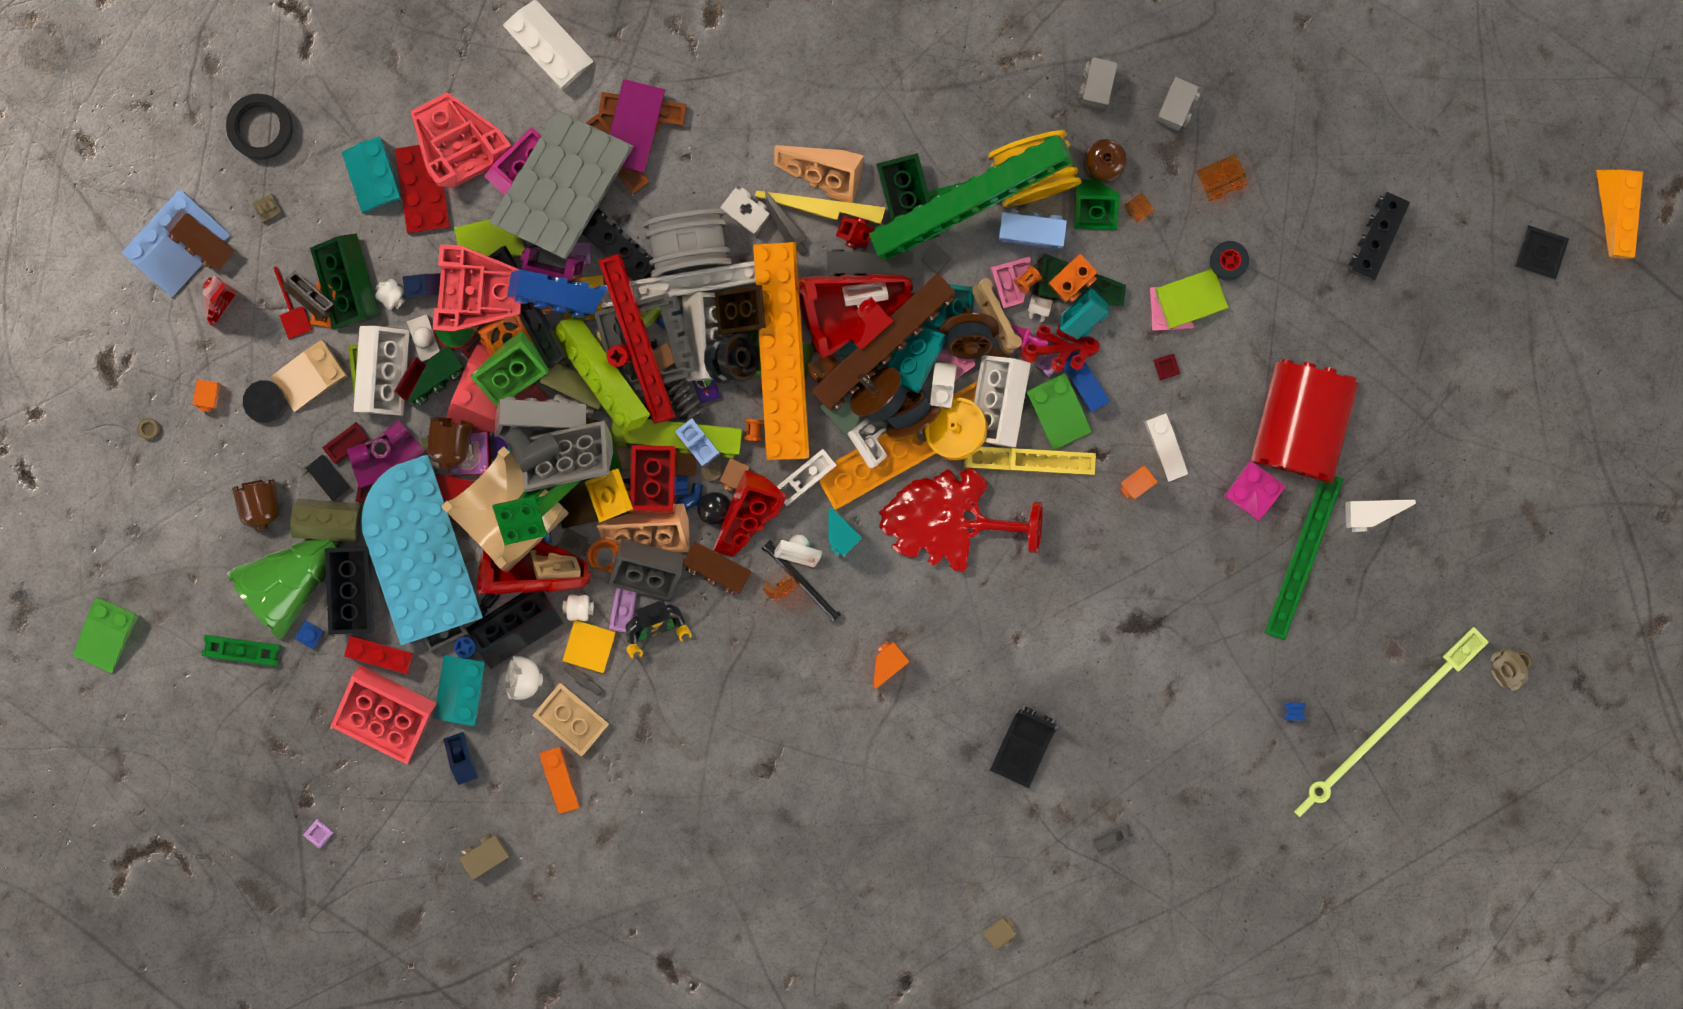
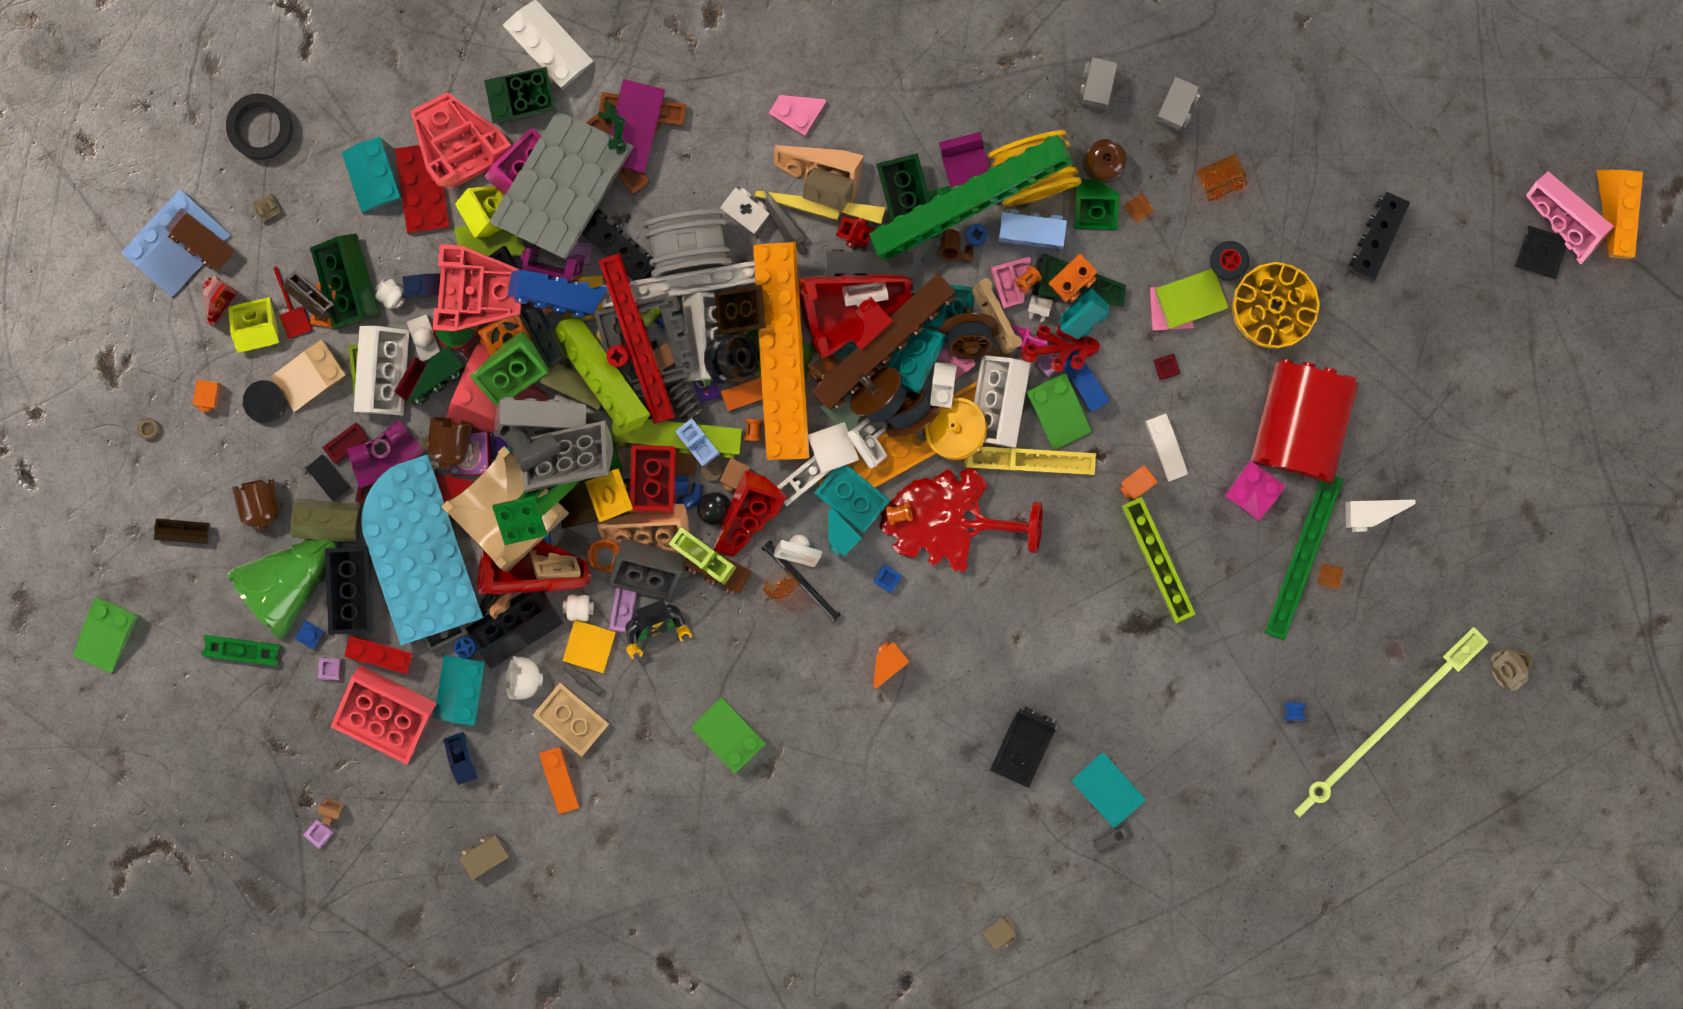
(182, 531): none -> dark brown piece
(253, 325): none -> neon yellow slope
(329, 668): none -> lavender tile
(330, 810): none -> medium nougat tile
(477, 209): none -> neon yellow slope
(501, 605): none -> light nougat piece
(519, 95): none -> dark green slope
(619, 122): none -> dark green piece
(702, 556): none -> lime slope
(728, 735): none -> bright green slope
(743, 394): none -> orange tile
(797, 112): none -> bright pink wing
(828, 189): none -> dark tan brick
(833, 447): none -> white sticker
(852, 497): none -> teal tile
(887, 578): none -> blue plate
(899, 513): none -> orange bush
(951, 247): none -> reddish brown piece
(963, 158): none -> magenta panel
(977, 238): none -> blue wheel
(1108, 790): none -> teal tile
(1158, 560): none -> lime brick
(1296, 311): none -> yellow brick
(1330, 575): none -> clear orange tile
(1569, 215): none -> bright pink wedge

